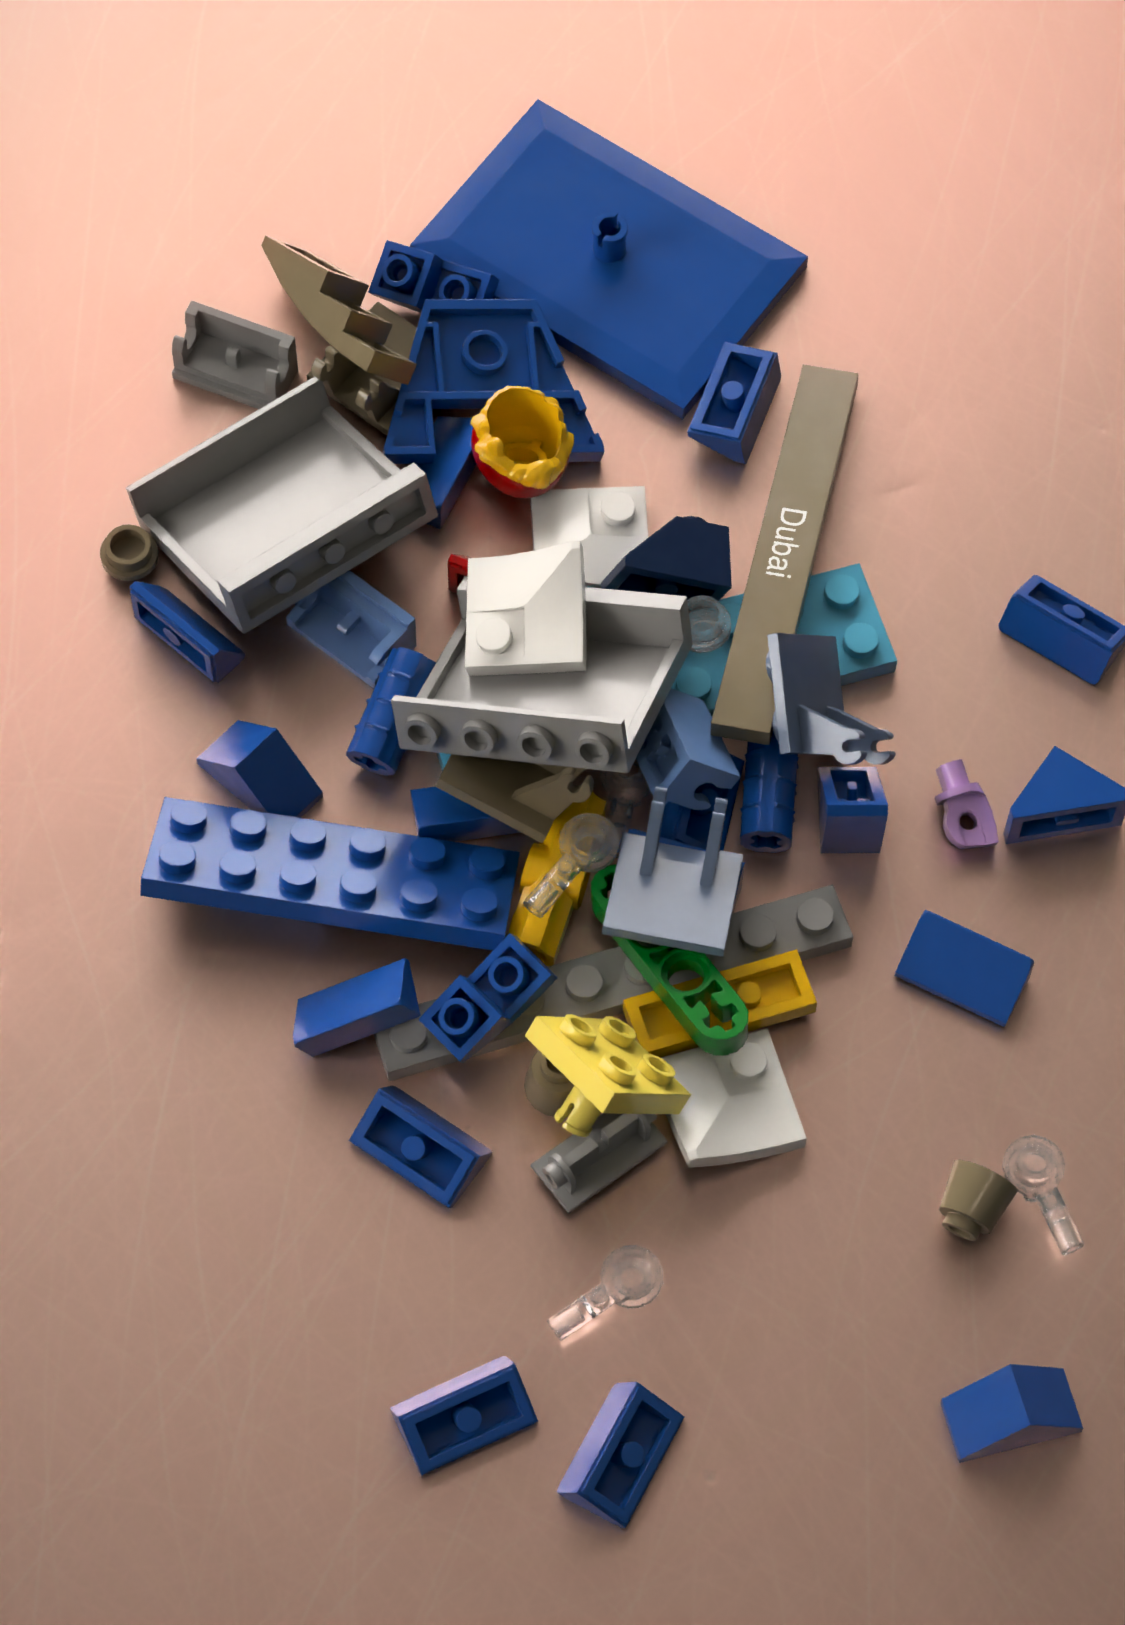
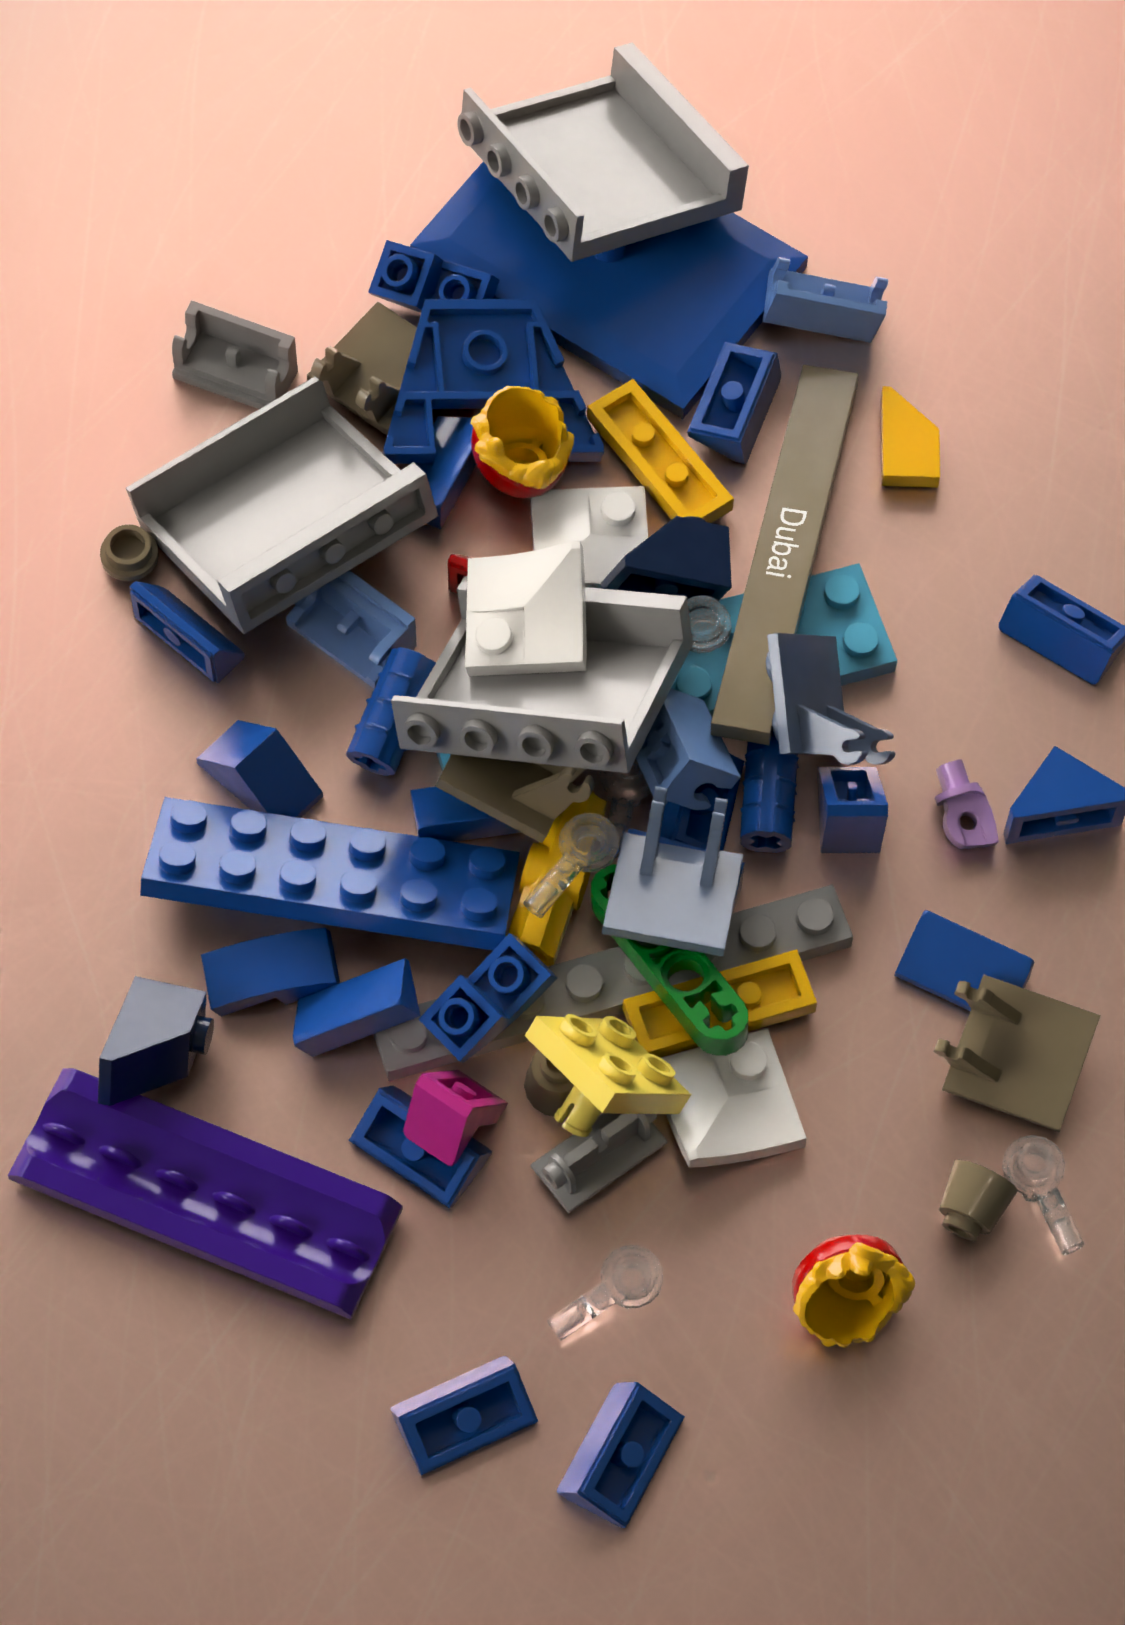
(153, 1039): none -> slope
(208, 1192): none -> dark purple plate
(270, 968): none -> blue slope
(332, 305): dark tan slope -> none
(447, 1113): none -> dark pink slope
(608, 158): none -> light grey panel
(658, 454): none -> yellow plate
(824, 303): none -> medium blue hinge
(850, 1288): none -> yellow hair
(907, 444): none -> yellow tile
(1010, 1411): blue slope -> none
(1018, 1051): none -> dark tan plate

